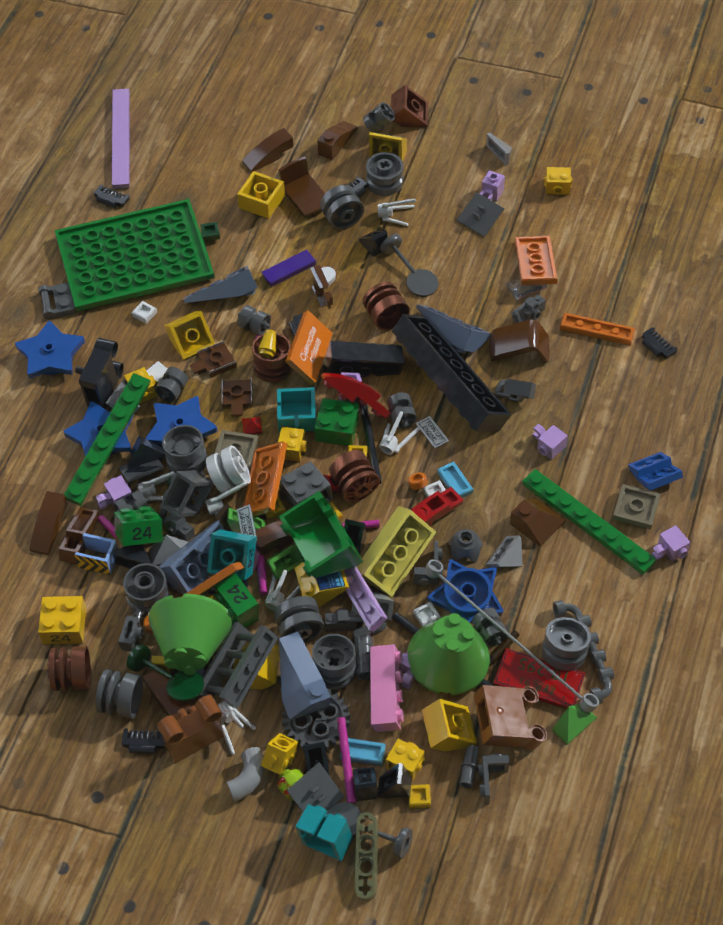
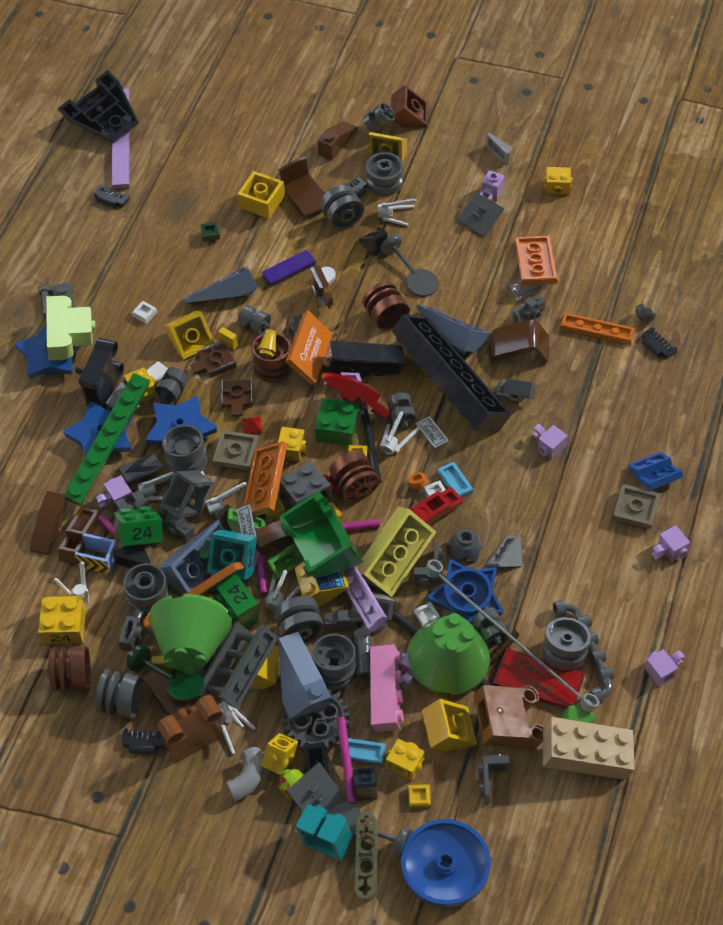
(67, 327): none -> yellowish green brick
(78, 590): none -> white plant
(102, 110): none -> black wedge
(133, 254): green plate -> none
(144, 452): black slope -> none
(163, 550): light grey slope -> none
(204, 552): none -> dark green plate
(227, 469): white wheel -> none
(228, 337): none -> yellow tile
(268, 150): reddish brown slope -> none
(296, 408): teal piece -> none
(356, 532): black slope -> none
(395, 783): black slope -> none
(445, 863): none -> blue dish
(469, 766): dark grey axle -> none
(535, 520): reddish brown slope -> none
(588, 748): none -> tan brick
(589, 521): green plate -> none
(644, 313): none -> dark grey plate
(663, 667): none -> lavender brick

